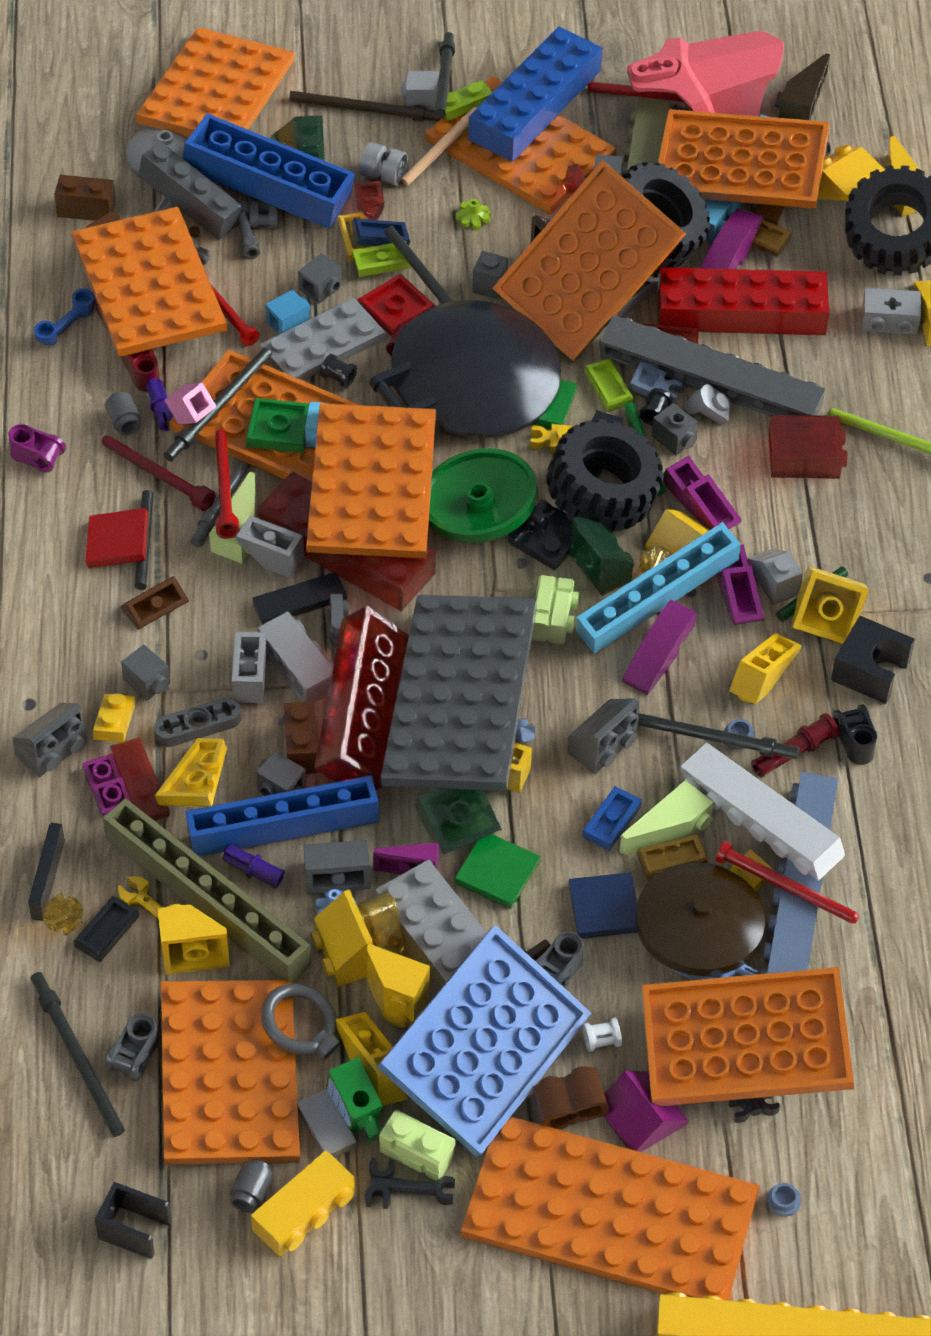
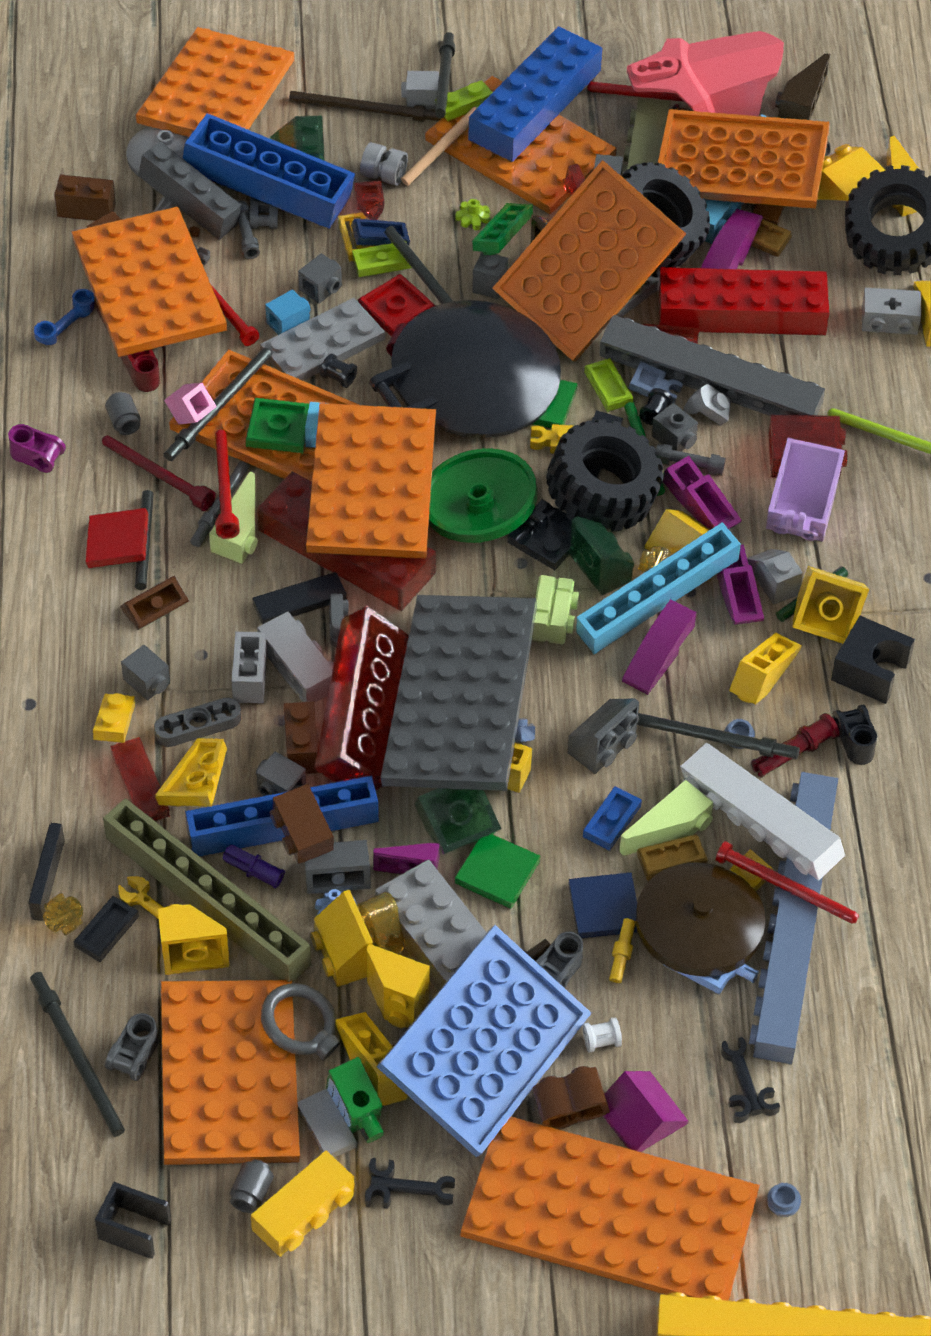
(51, 738): dark grey slope -> none
(105, 783): magenta slope -> none
(157, 396): dark purple axle -> none
(272, 546): light grey slope -> none
(302, 824): none -> reddish brown brick
(417, 1145): yellowish green brick -> none
(502, 228): none -> green plate
(622, 950): none -> yellow bar
(714, 464): none -> dark grey bar
(747, 1037): orange plate -> none
(805, 490): none -> lavender piece

